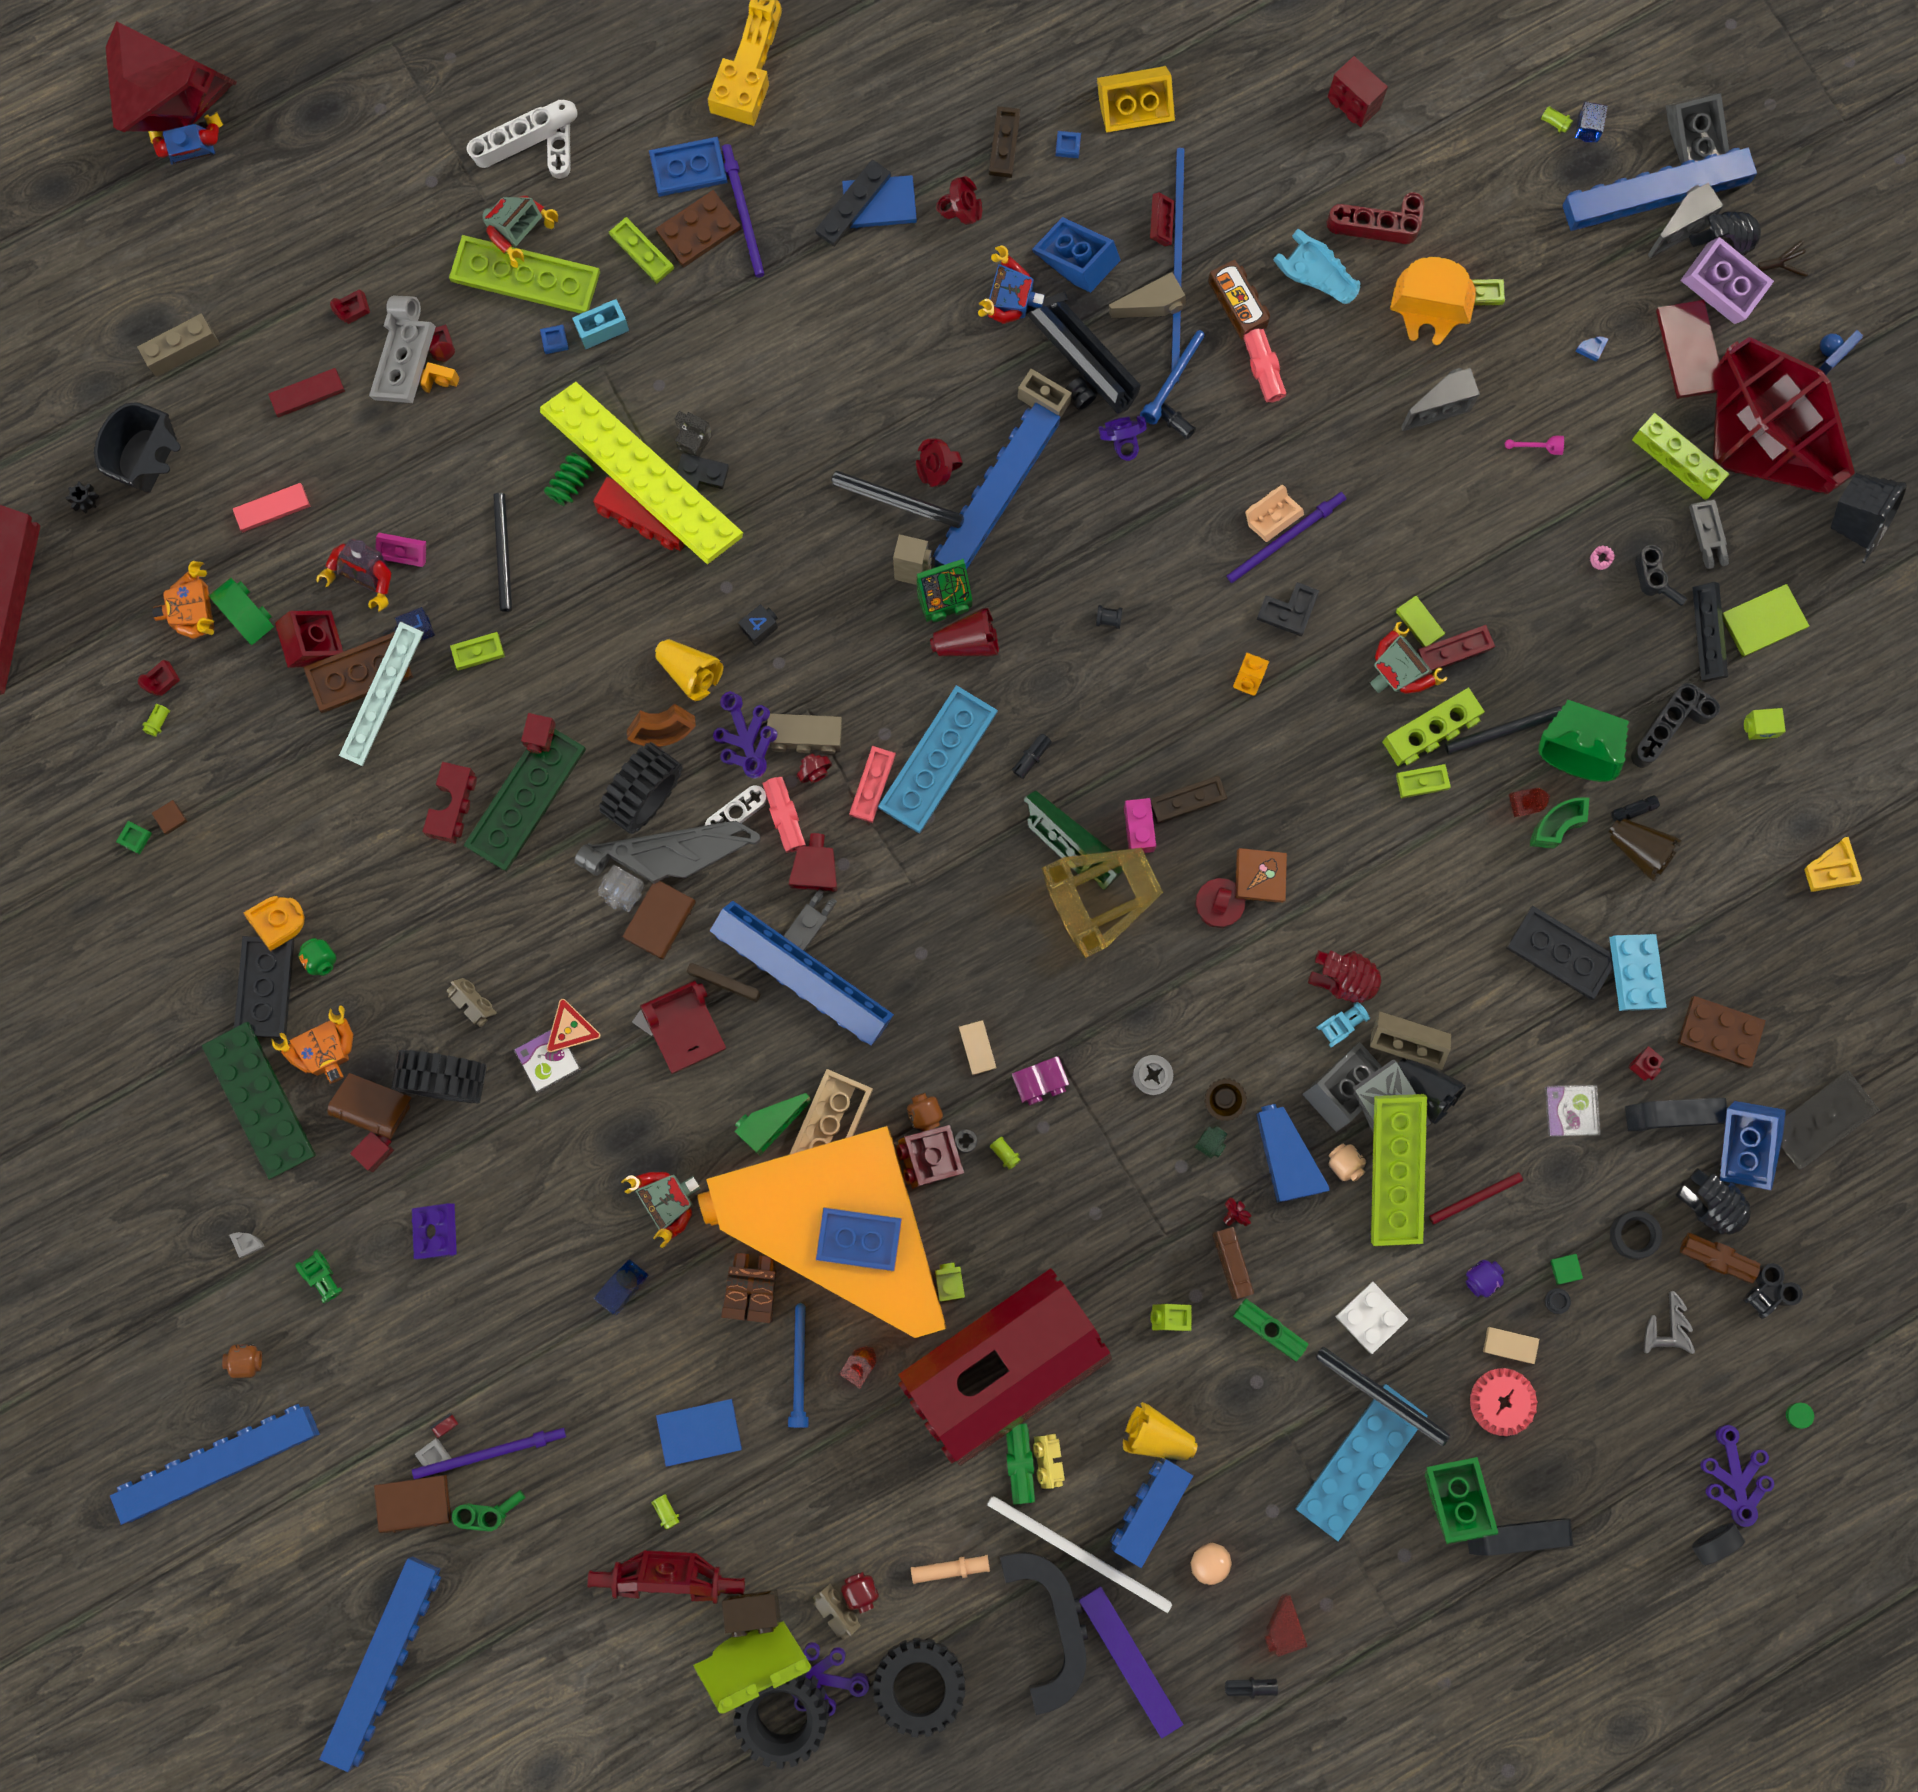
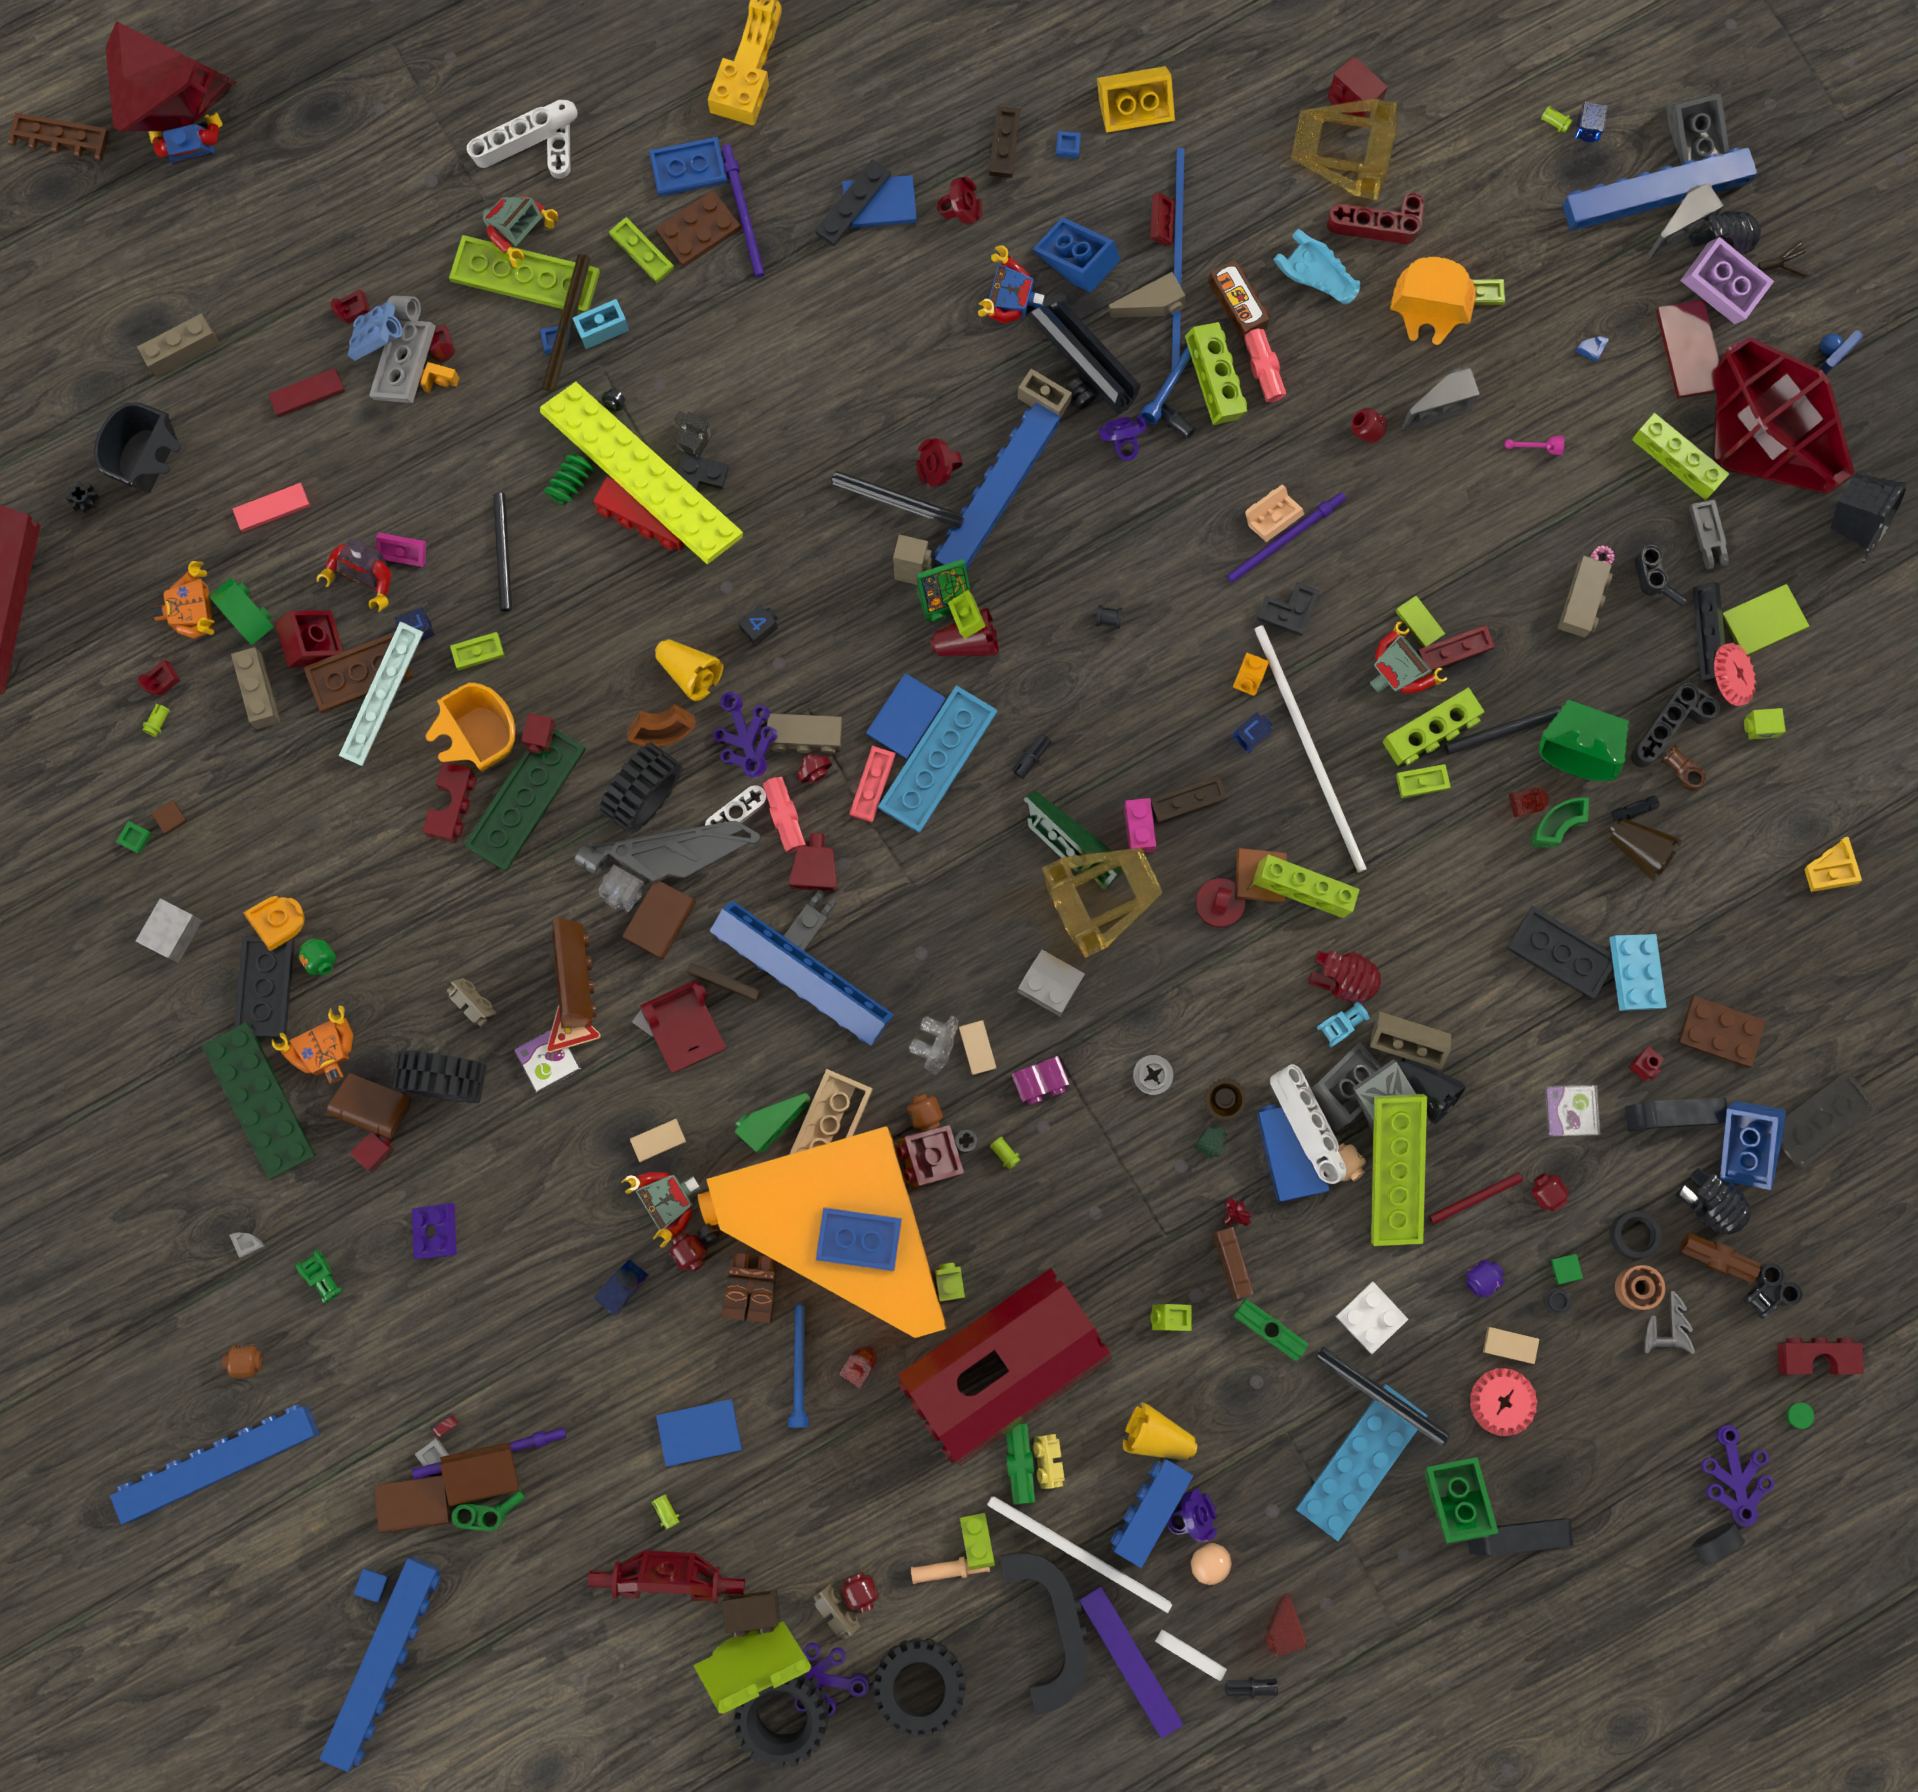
(58, 134): none -> reddish brown hinge
(169, 930): none -> flat silver piece
(255, 688): none -> dark tan brick
(371, 1585): none -> blue tile
(374, 331): none -> medium blue plate
(477, 724): none -> light orange piece
(479, 1474): none -> reddish brown piece
(566, 323): none -> dark brown axle
(572, 974): none -> reddish brown slope
(613, 400): none -> black plate
(658, 1140): none -> tan tile
(688, 1252): none -> dark red head
(709, 1234): none -> black plate
(906, 716): none -> blue tile
(938, 1054): none -> clear connector
(966, 614): none -> lime plate
(977, 1541): none -> lime plate
(1050, 983): none -> light grey slope
(1191, 1655): none -> white beam
(1197, 1515): none -> dark purple tile
(1212, 385): none -> lime brick
(1253, 732): none -> clear blue brick
(1305, 886): none -> lime brick
(1309, 1123): none -> white piece
(1310, 749): none -> white piece
(1368, 425): none -> dark red head
(1379, 150): none -> clear yellow windscreen
(1550, 1192): none -> dark red head
(1585, 597): none -> dark tan brick
(1653, 1285): none -> nougat piece
(1683, 767): none -> reddish brown connector
(1734, 674): none -> coral gear
(1842, 1356): none -> dark red arch

